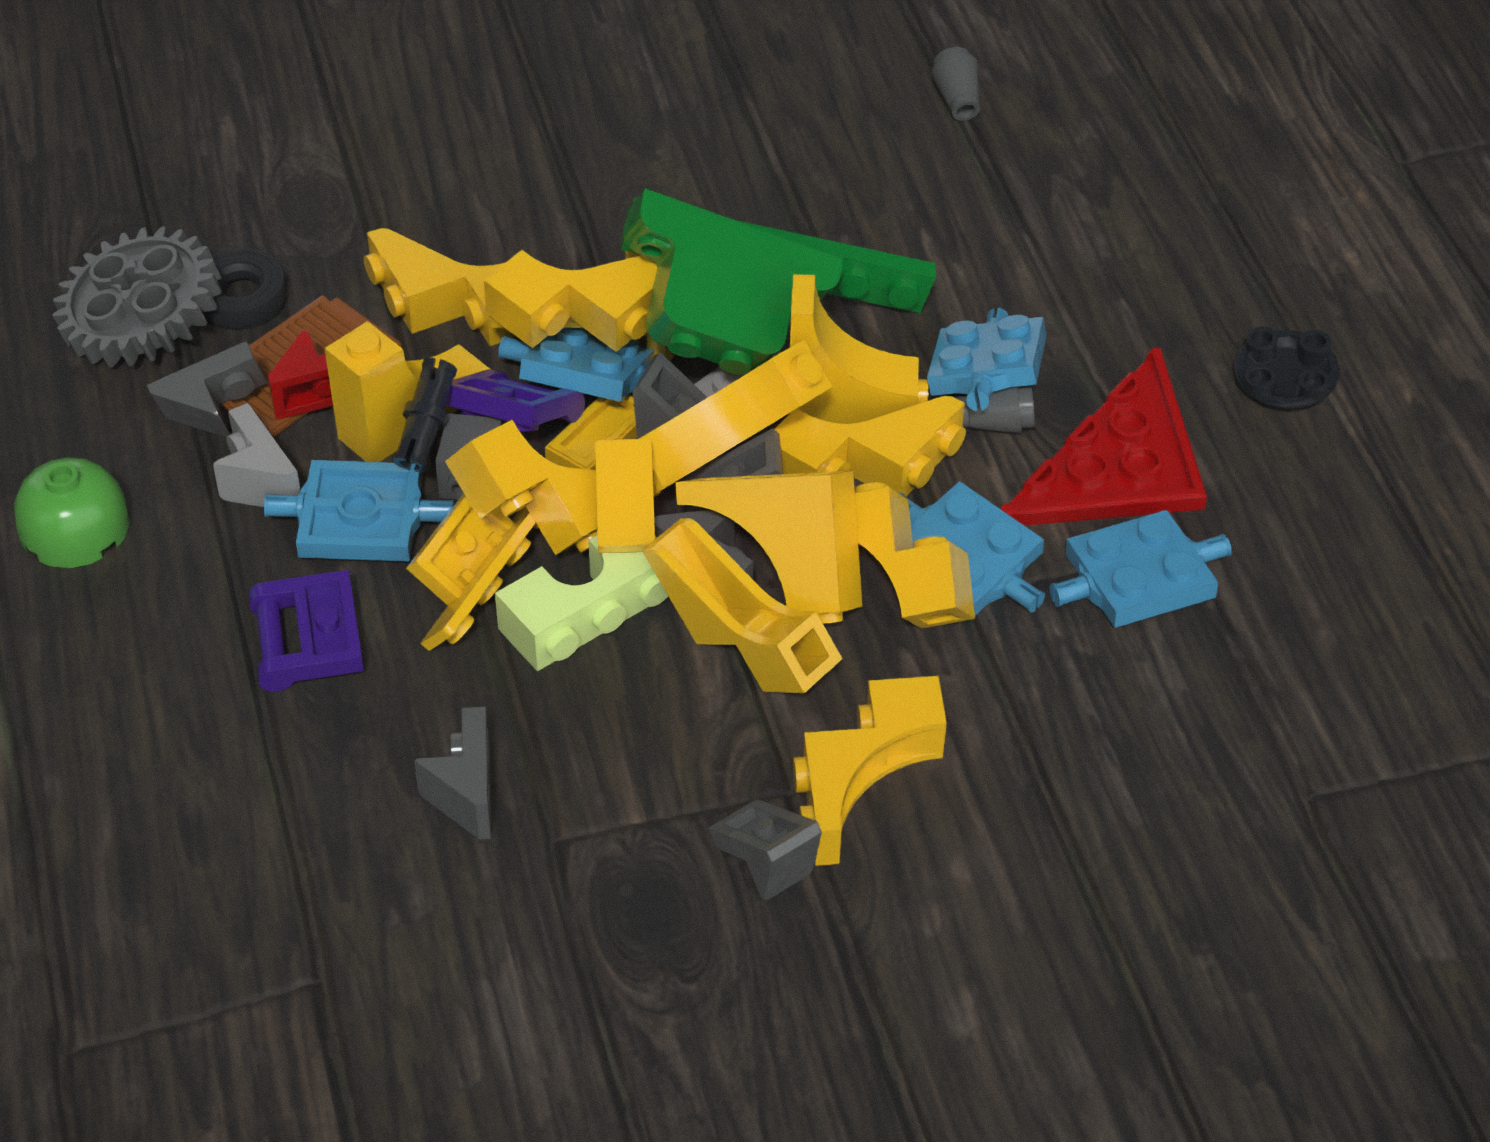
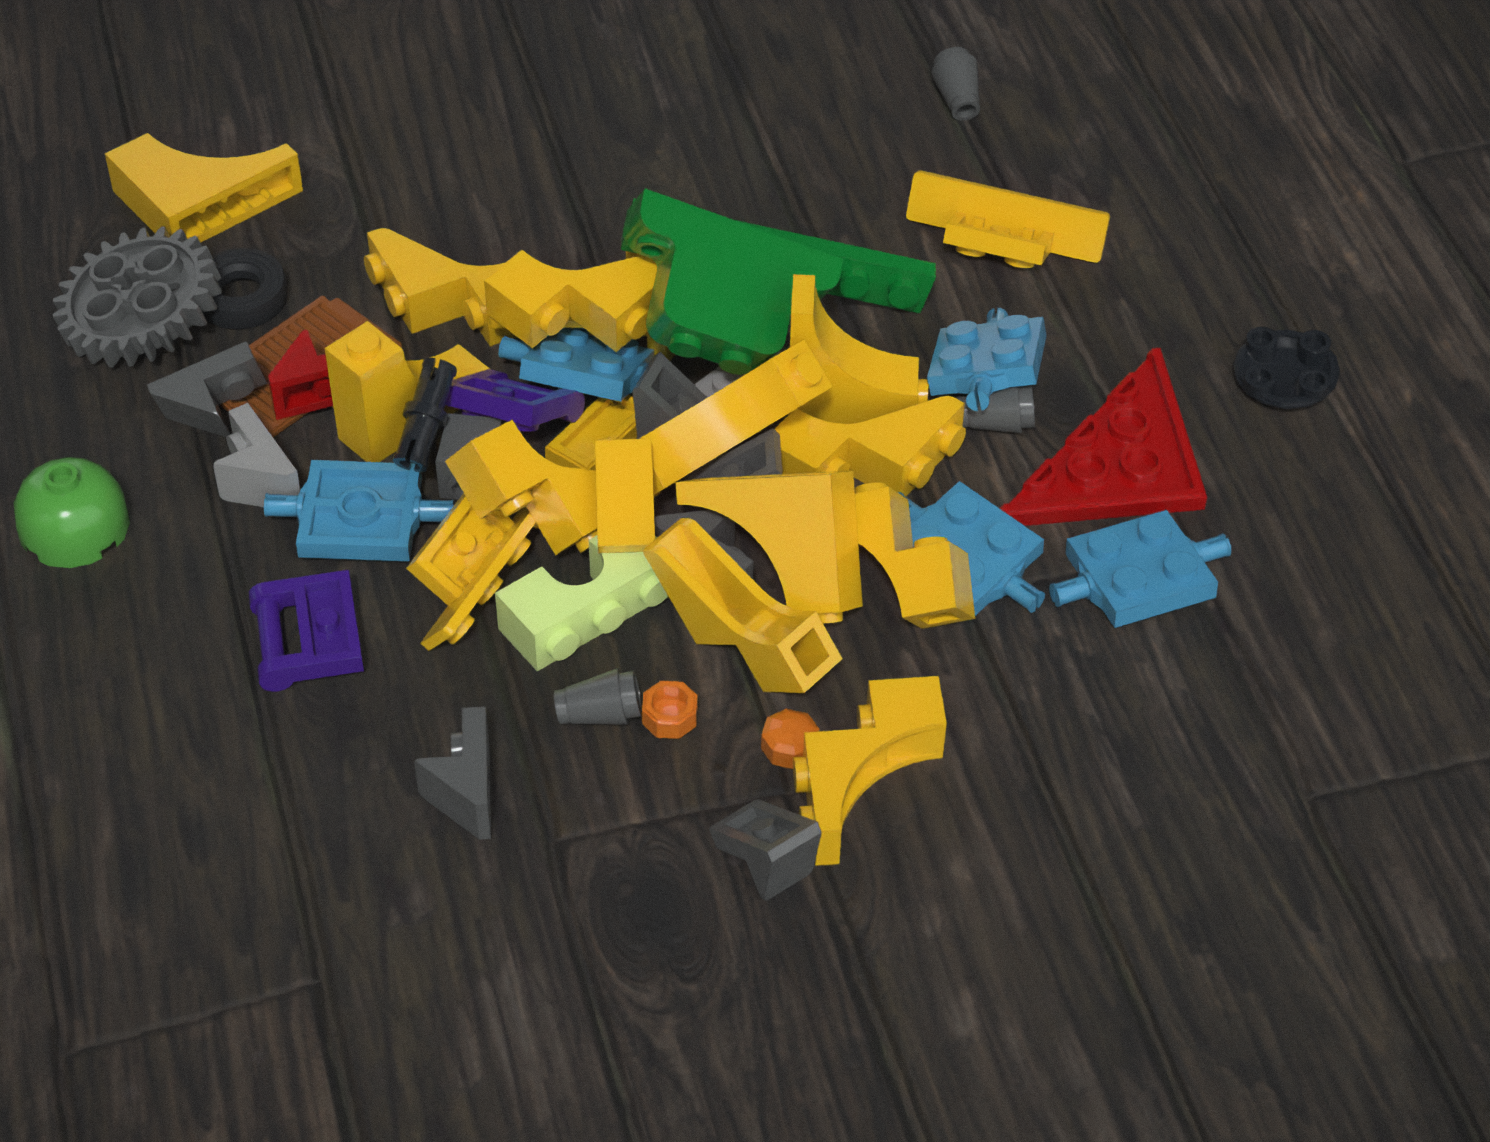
(199, 191): none -> yellow arch
(602, 699): none -> dark grey cone
(669, 709): none -> orange tile
(784, 736): none -> orange tile
(1006, 222): none -> yellow bracket

